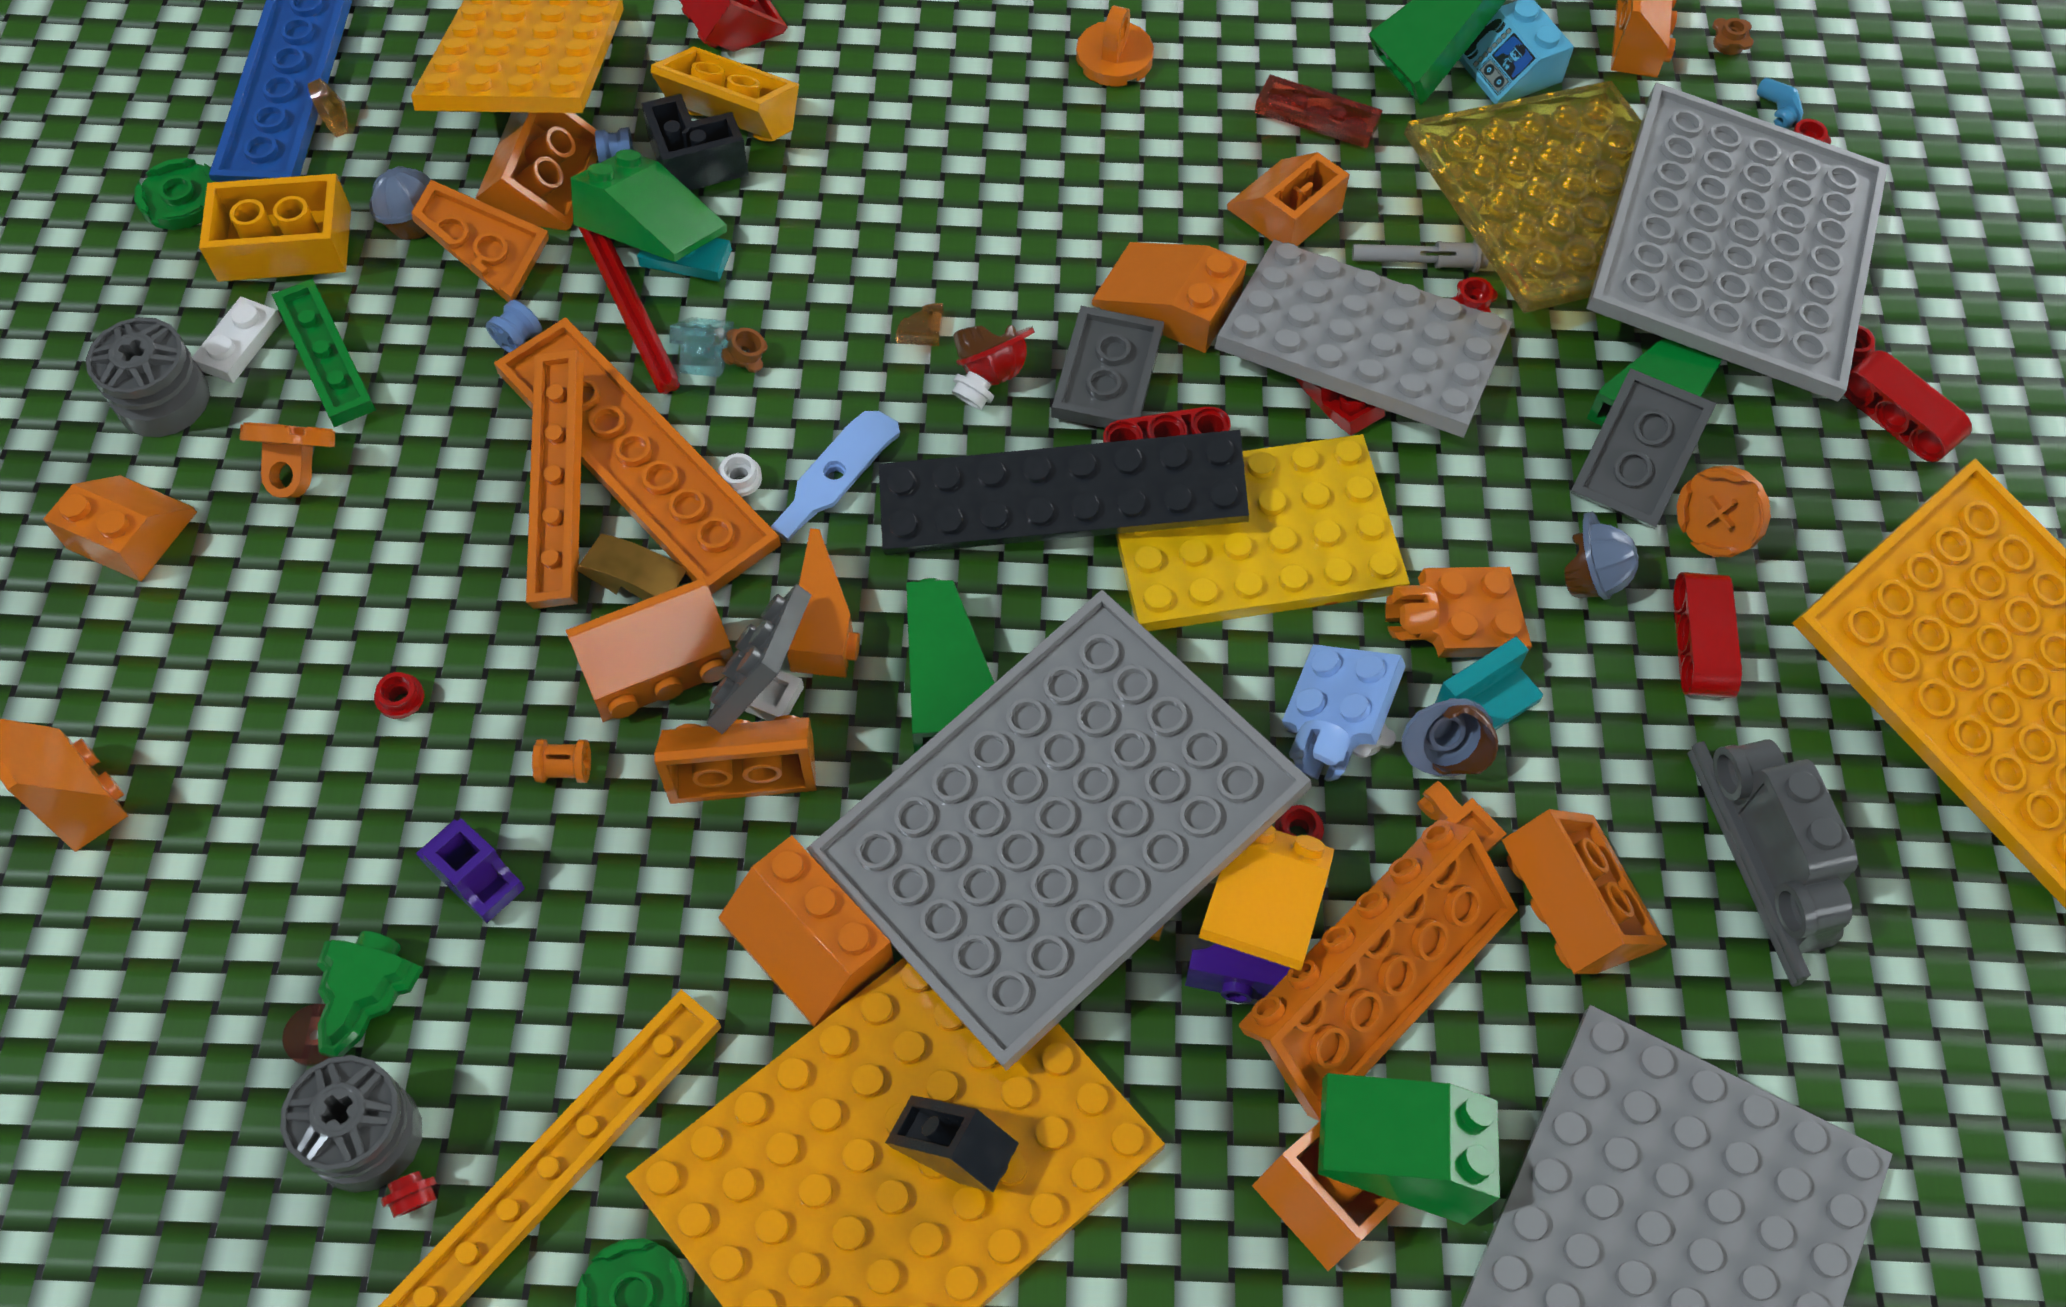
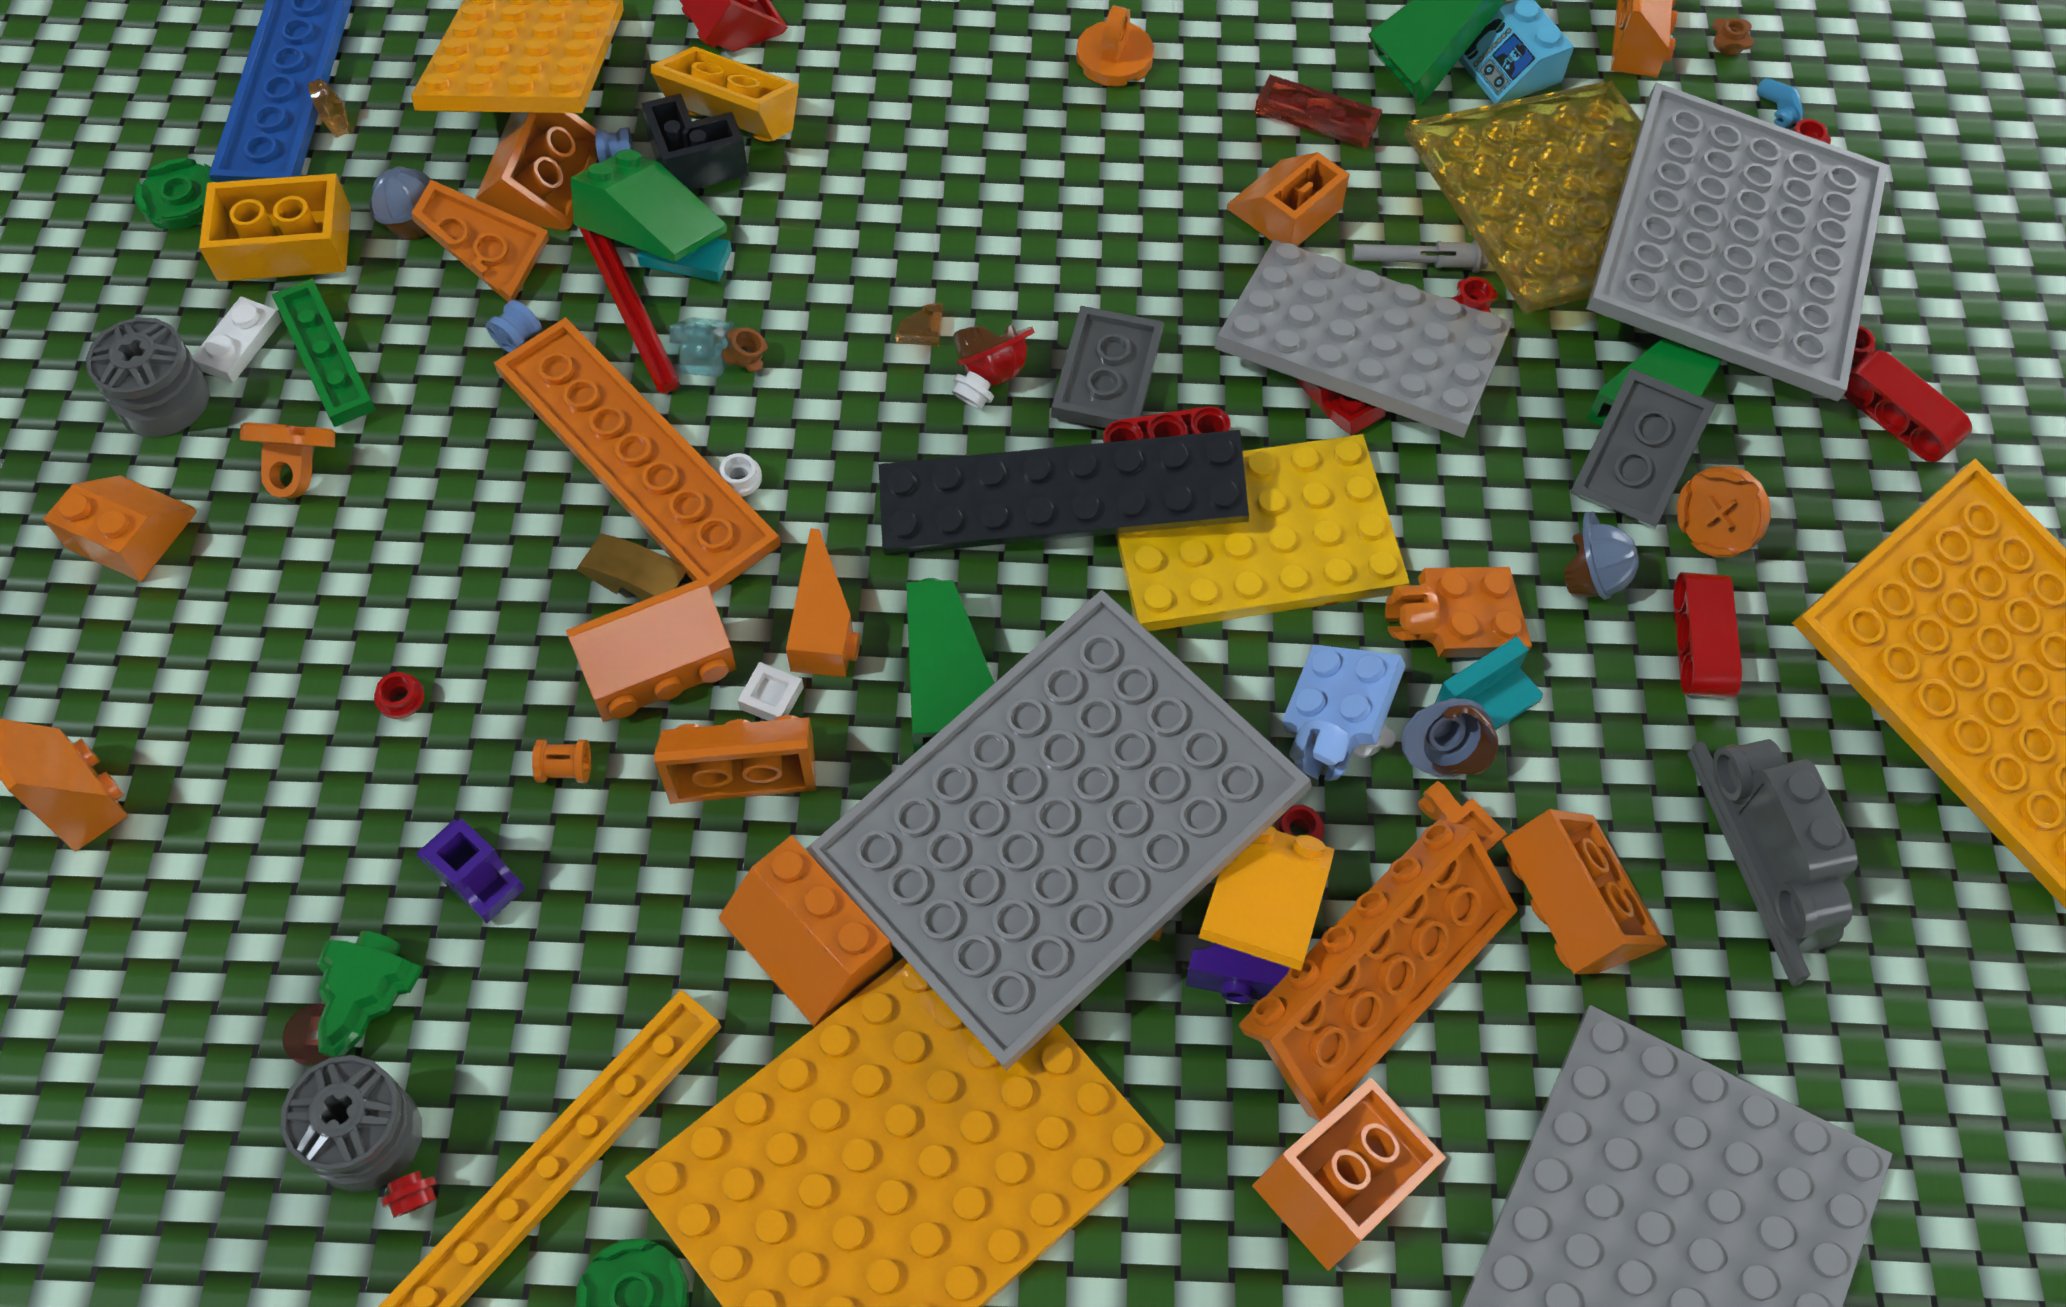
(555, 480): orange plate -> none
(757, 658): dark grey plate -> none
(849, 454): light blue piece -> none
(953, 1142): black slope -> none
(1176, 284): orange slope -> none
(1411, 1142): green slope -> none

